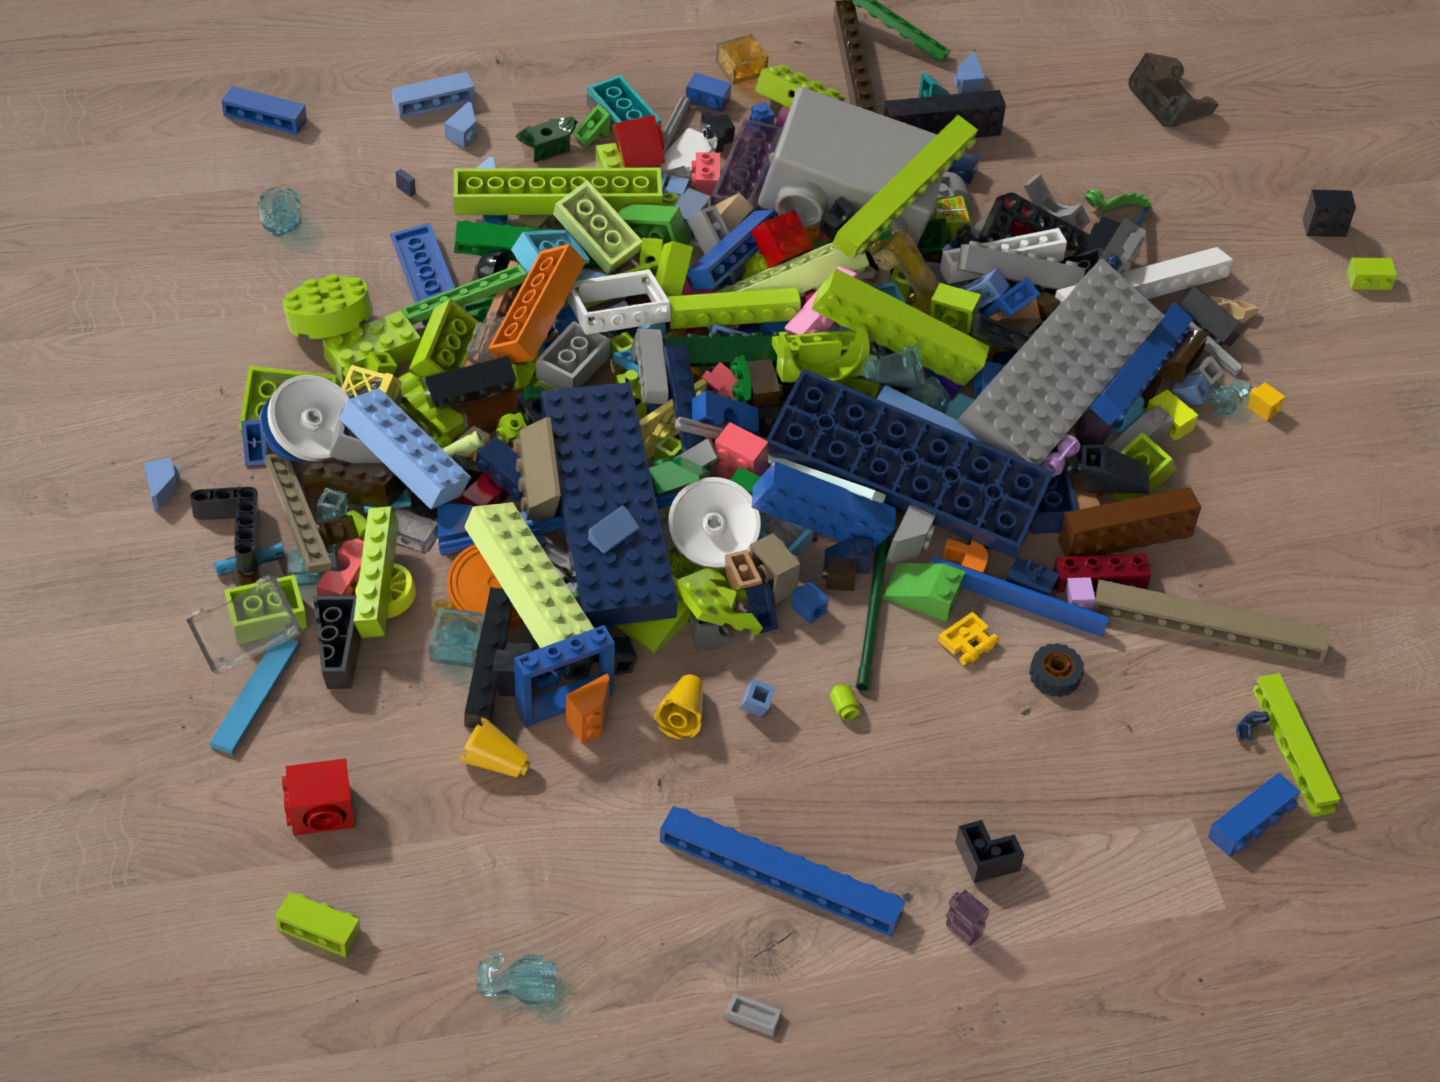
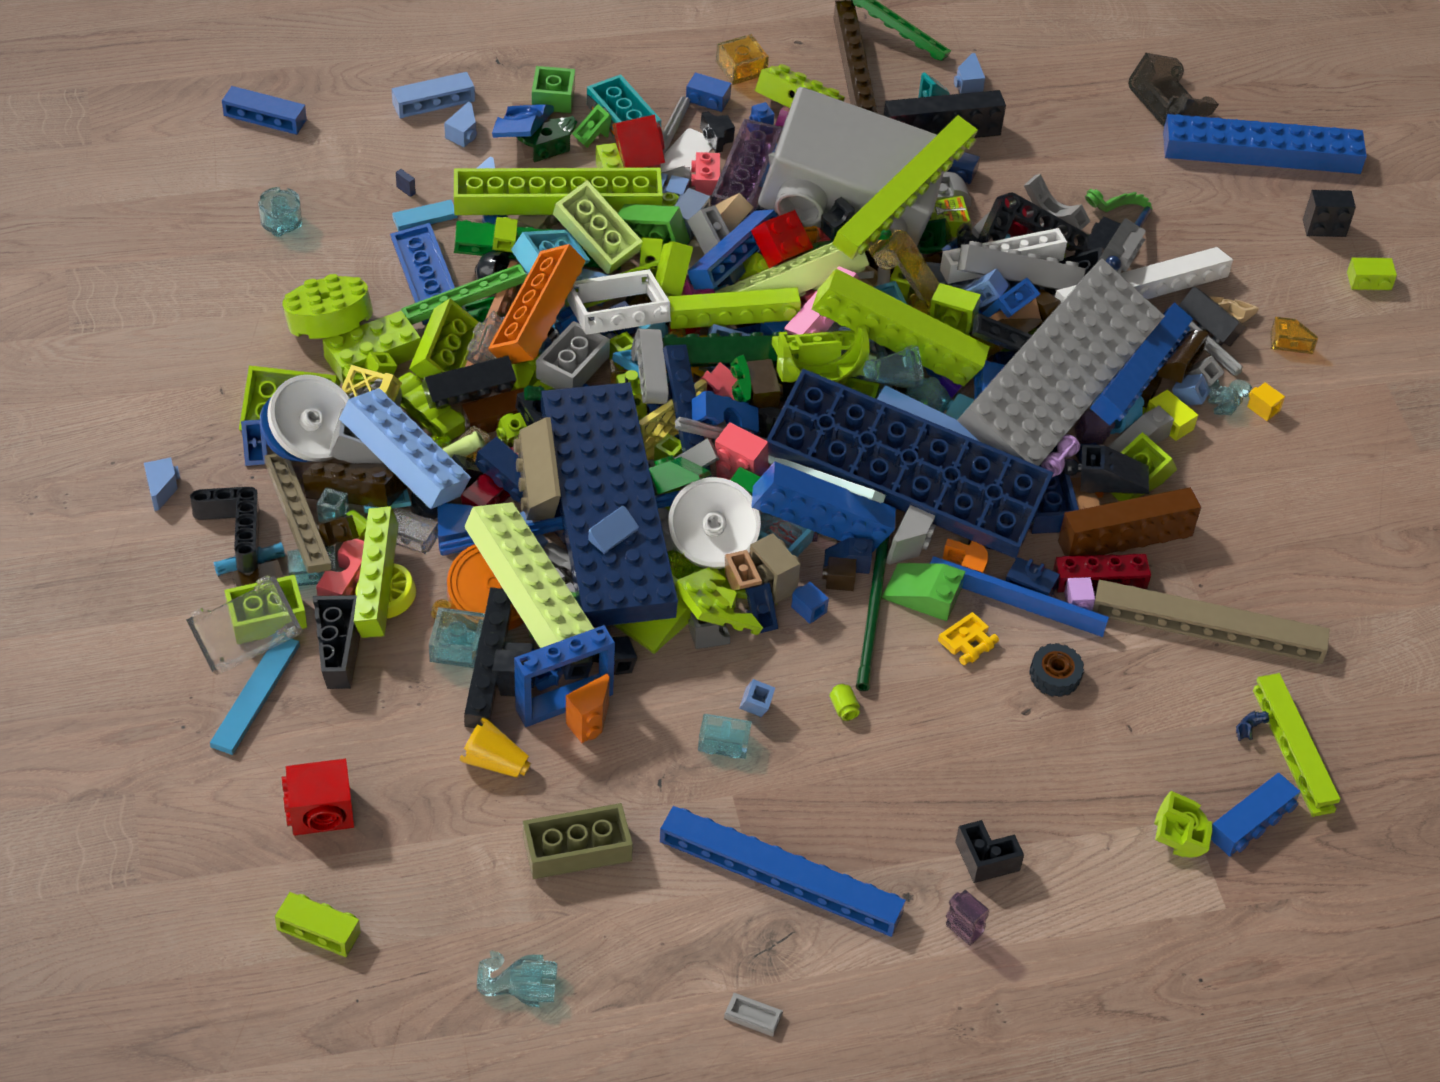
(425, 214): none -> dark azure tile
(504, 234): none -> lime brick
(521, 120): none -> blue slope
(554, 88): none -> bright green brick
(577, 841): none -> olive brick
(682, 708): yellow cone -> none
(724, 736): none -> clear light blue brick
(1183, 826): none -> lime brick
(1264, 144): none -> blue brick
(1292, 336): none -> clear yellow slope

